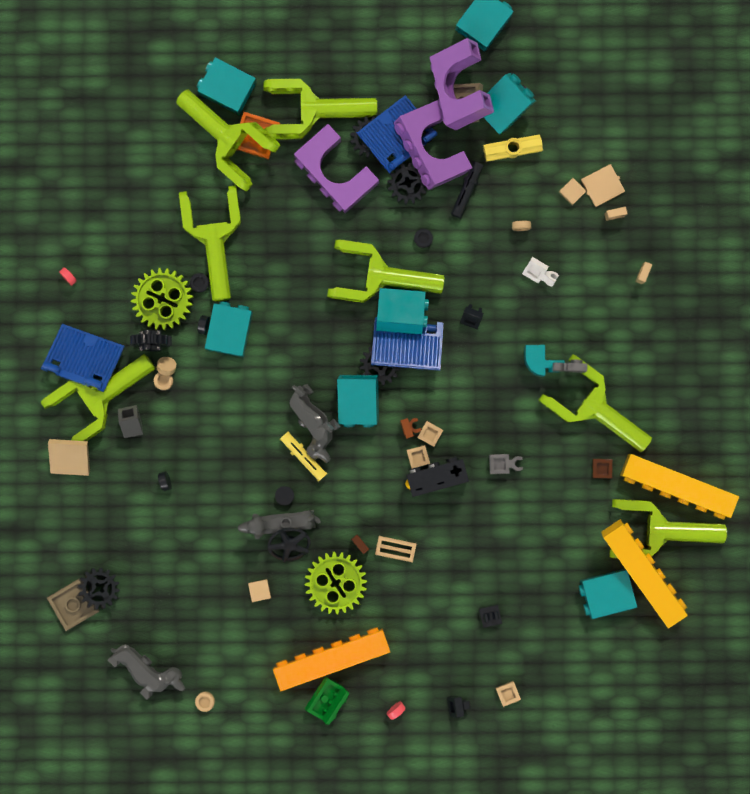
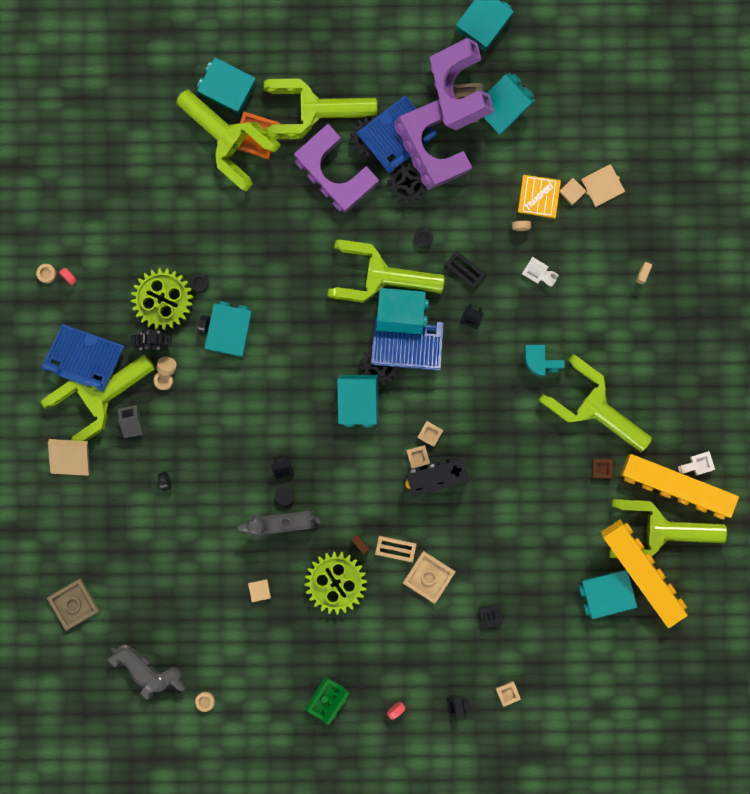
(46, 273): none -> tan tile
(93, 582): black gear -> none
(213, 238): lime piece -> none
(282, 469): none -> black tile
(287, 439): light yellow pin -> none
(289, 544): black wheel -> none
(314, 420): dark grey animal -> none
(332, 659): light orange brick -> none
(407, 427): dark orange tile -> none
(429, 577): none -> tan tile
(461, 276): none -> black tile
(467, 189): black pin -> none
(500, 464): flat silver plate -> none
(525, 146): light yellow piece -> none
(539, 196): none -> yellow tile
(575, 366): flat silver plate -> none
(615, 213): tan tile -> none
(699, 463): none -> white plate

